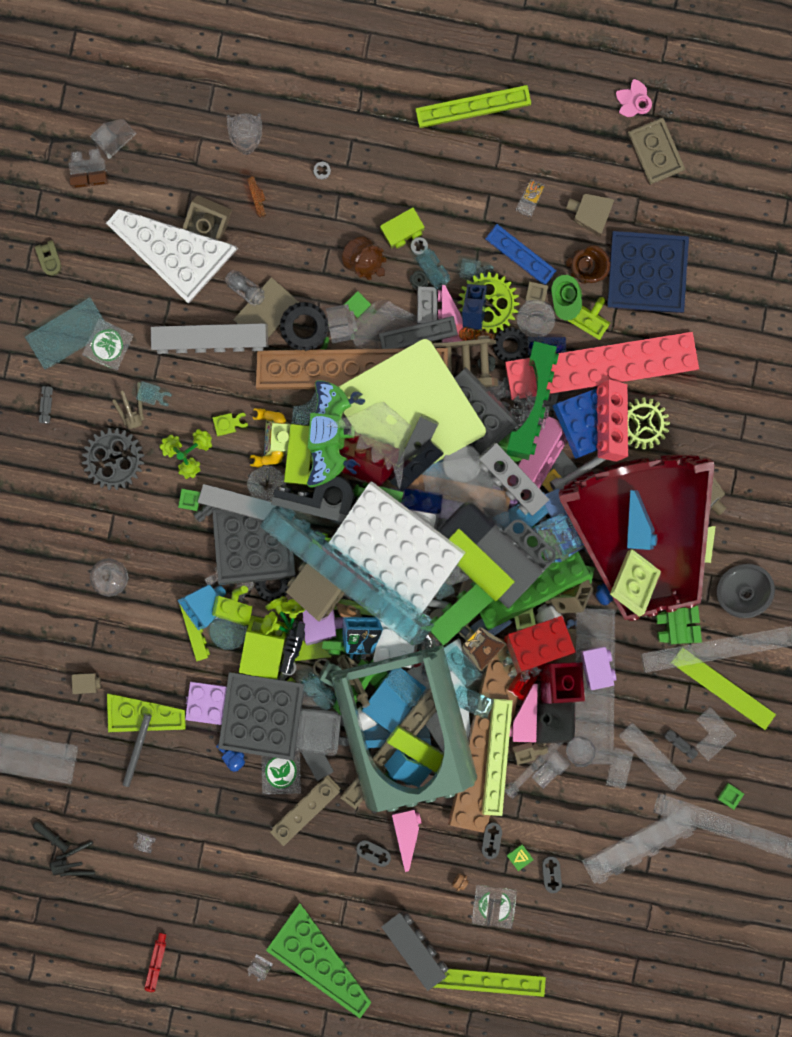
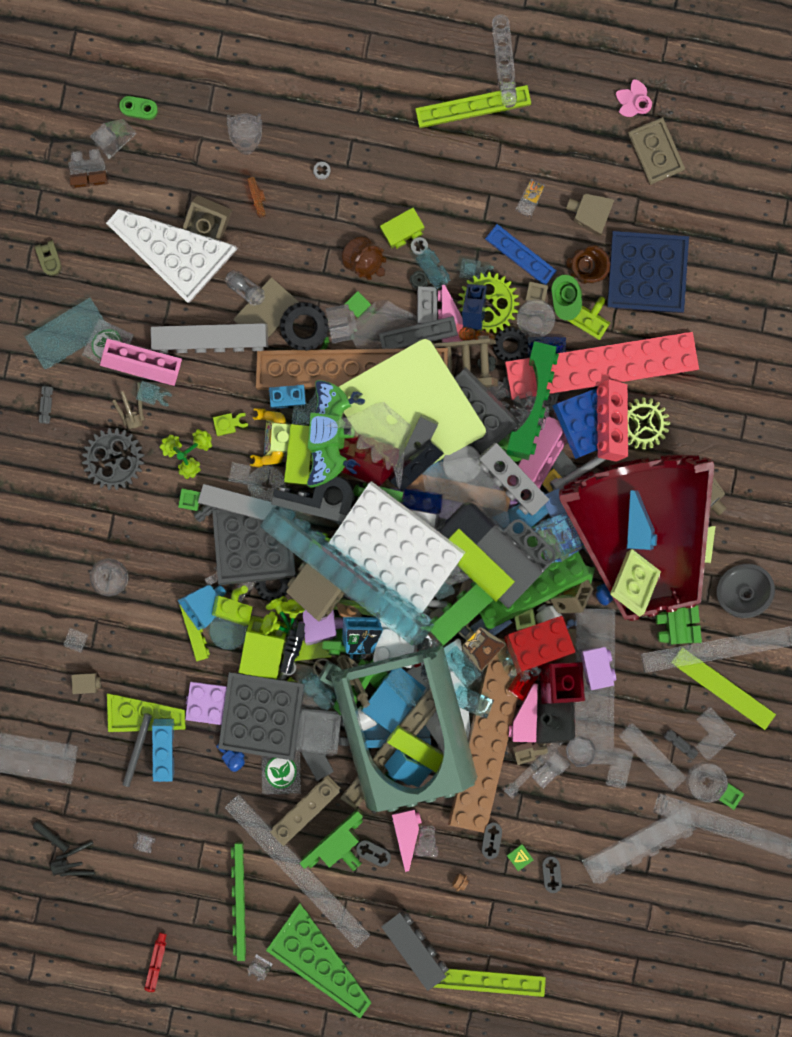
(75, 640): none -> clear tile
(138, 107): none -> bright green plate
(140, 362): none -> bright pink brick
(163, 750): none -> dark azure arch
(239, 473): none -> clear tile
(239, 909): none -> bright green plate
(287, 396): none -> dark azure hips
(303, 878): none -> clear plate
(337, 844): none -> bright green brick
(427, 846): none -> clear plate
(494, 906): clear slope -> none
(497, 757): yellowish green tile -> none
(507, 89): none -> clear piece
(715, 788): none -> clear brick

